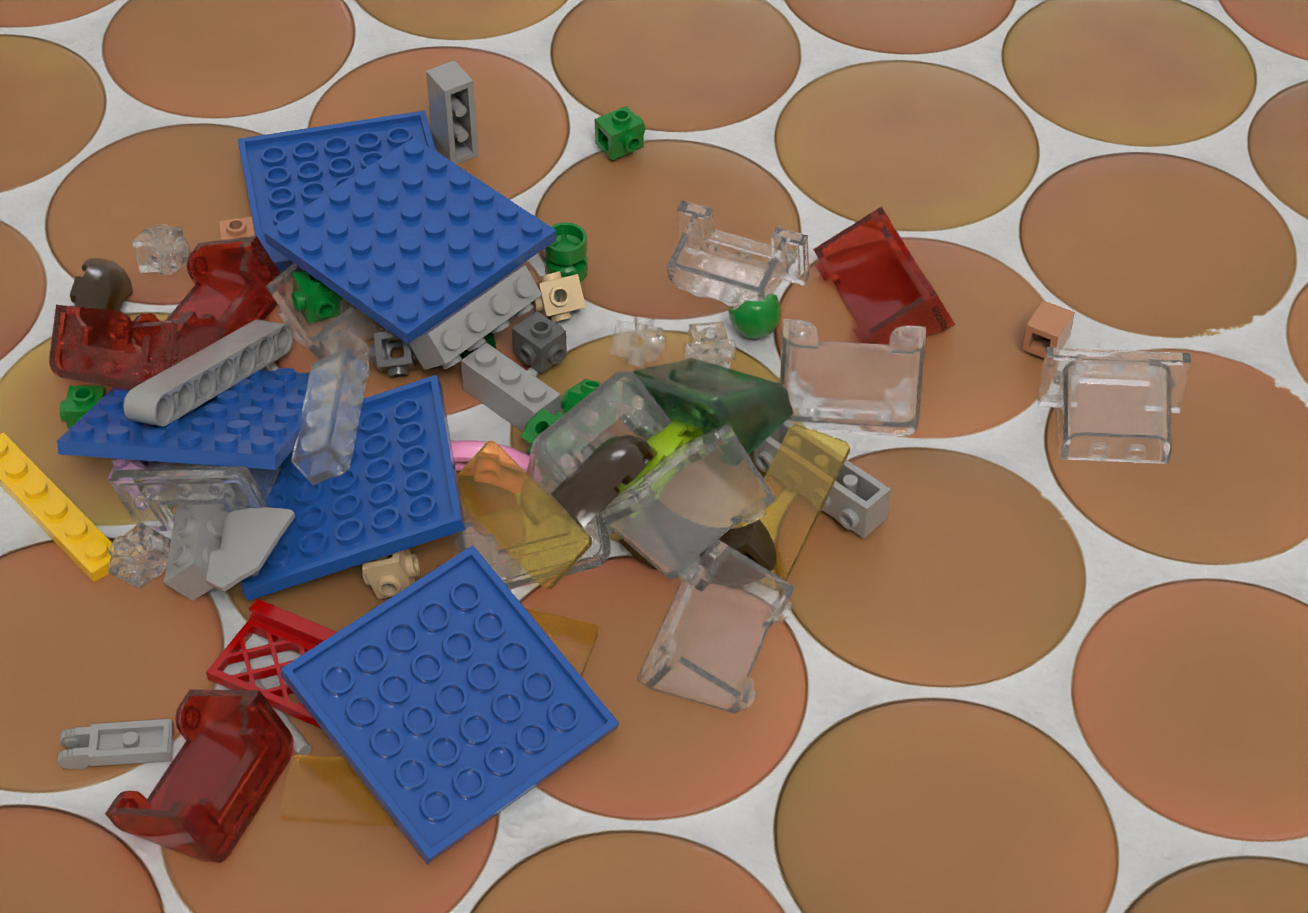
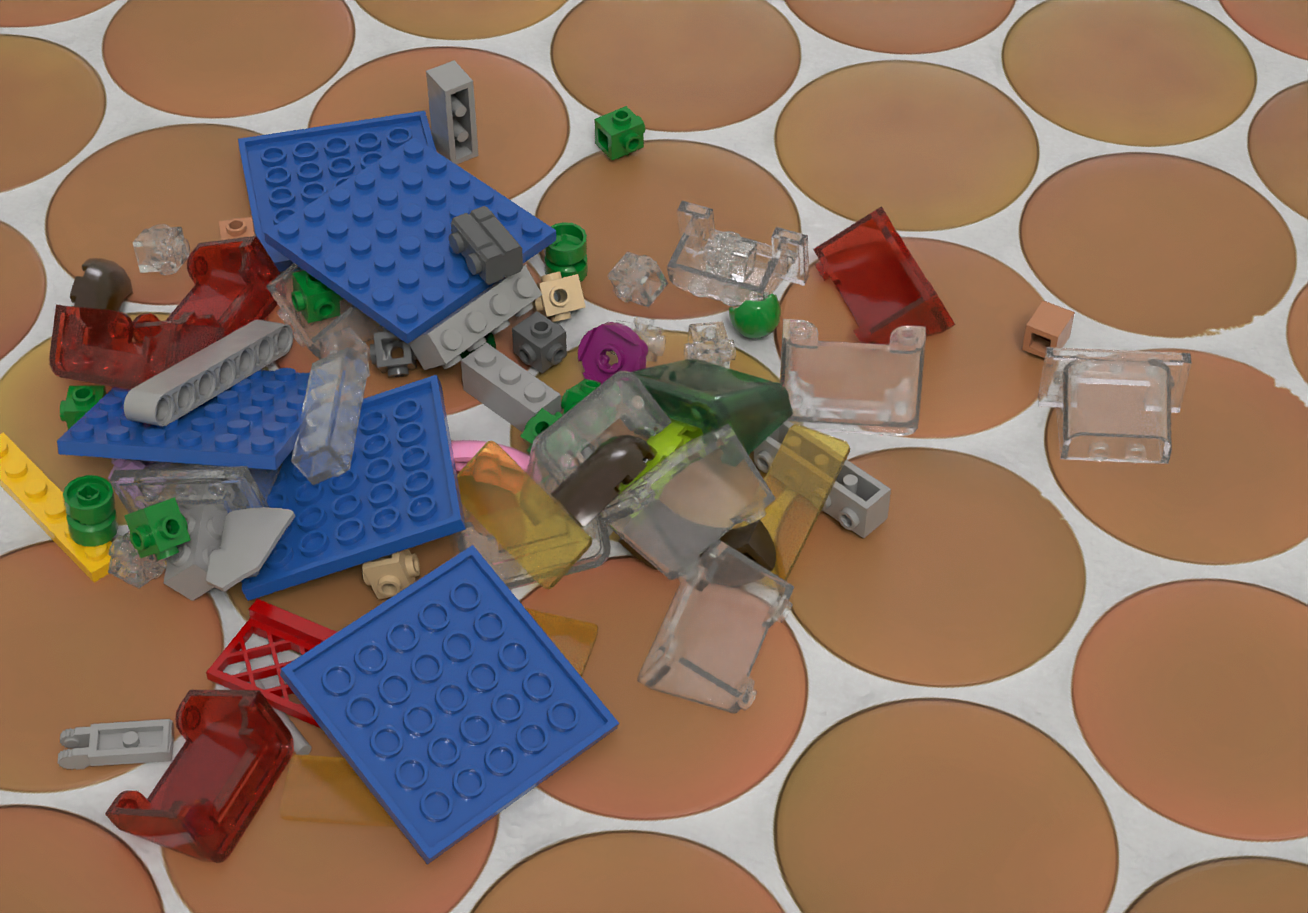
(90, 510): none -> green wheel
(158, 529): none -> green brick
(485, 245): none -> dark grey brick
(611, 337): none -> magenta plate
(637, 279): none -> clear brick
(730, 256): none -> clear brick

